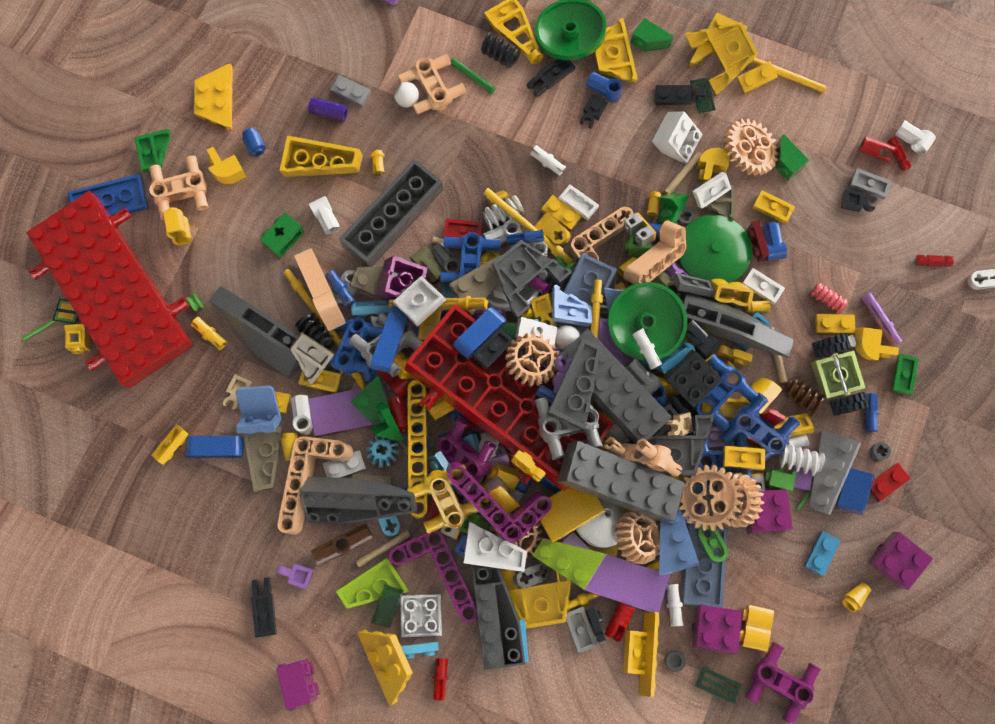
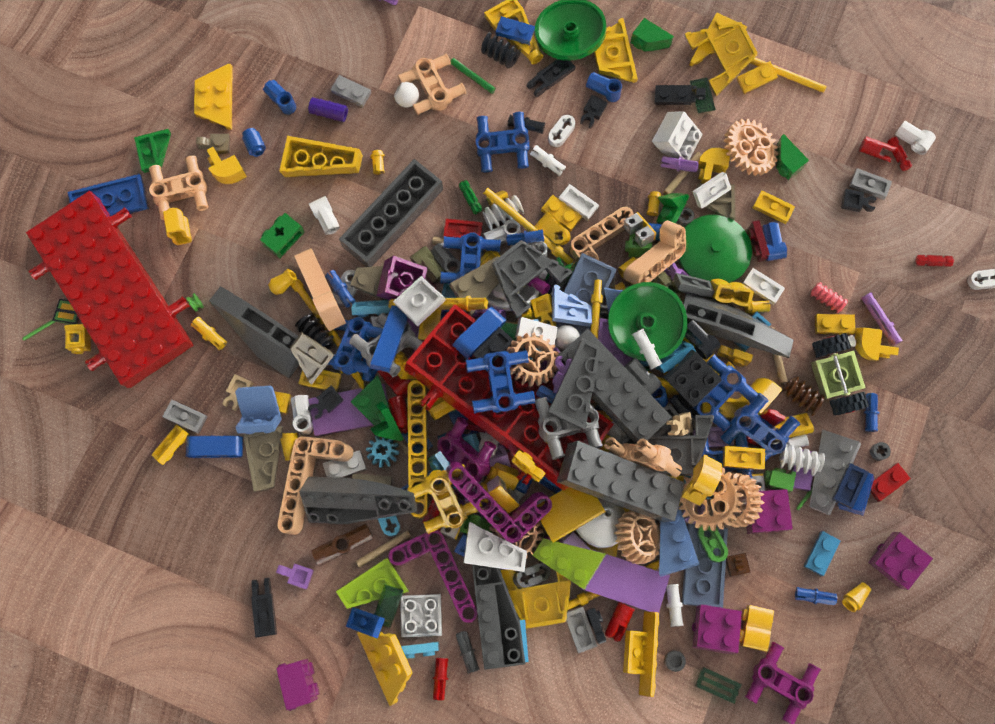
(185, 416): none -> light grey plate
(220, 142): none -> dark tan plate
(279, 97): none -> blue piece
(282, 282): none -> yellow cone
(327, 400): none -> black plate
(365, 622): none -> blue plate
(467, 652): none -> dark grey axle
(470, 197): none -> green axle
(500, 381): none -> blue piece
(502, 142): none -> blue piece
(515, 30): none -> blue plate
(531, 125): none -> black pin
(558, 128): none -> white beam
(679, 164): none -> medium lavender axle
(704, 481): none -> yellow brick
(737, 564): none -> reddish brown tile
(815, 596): none -> blue axle
(850, 485): none -> dark blue plate
(905, 374): green plate -> none

